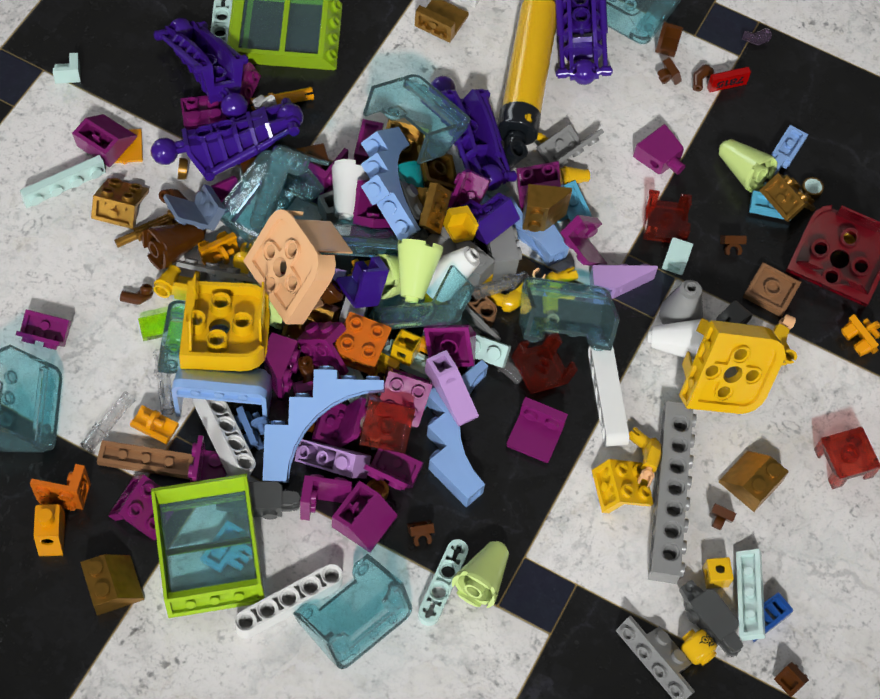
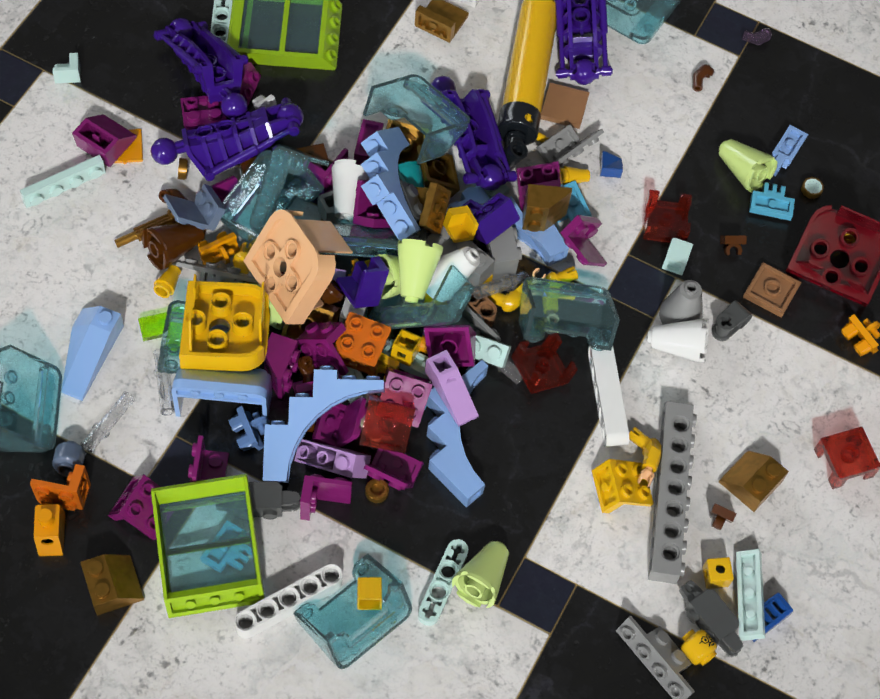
(44, 328): magenta bracket -> none
(66, 456): none -> sand blue head
(89, 346): none -> light blue wedge
(118, 202): pearl gold bracket -> none
(144, 294): reddish brown arm -> none
(144, 459): medium nougat plate -> none
(154, 424): light orange hips -> none
(180, 286): yellow panel -> none
(225, 436): white beam -> none
(295, 96): light orange pin -> none
(364, 517): magenta slope -> none
(369, 593): none -> yellow piece
(419, 529): reddish brown tile -> none
(468, 186): magenta bracket -> none
(537, 430): magenta bracket -> none
(564, 105): none -> medium nougat tile
(610, 165): none -> blue slope
(622, 277): lavender slope -> none
(660, 151): magenta torso -> none
(669, 39): reddish brown panel -> none
(669, 72): reddish brown tile -> none
(728, 79): red tile -> none
(749, 348): yellow piece -> none
(782, 330): yellow arm -> none
(786, 197): pearl gold bracket -> none
(791, 679): reddish brown tile -> none

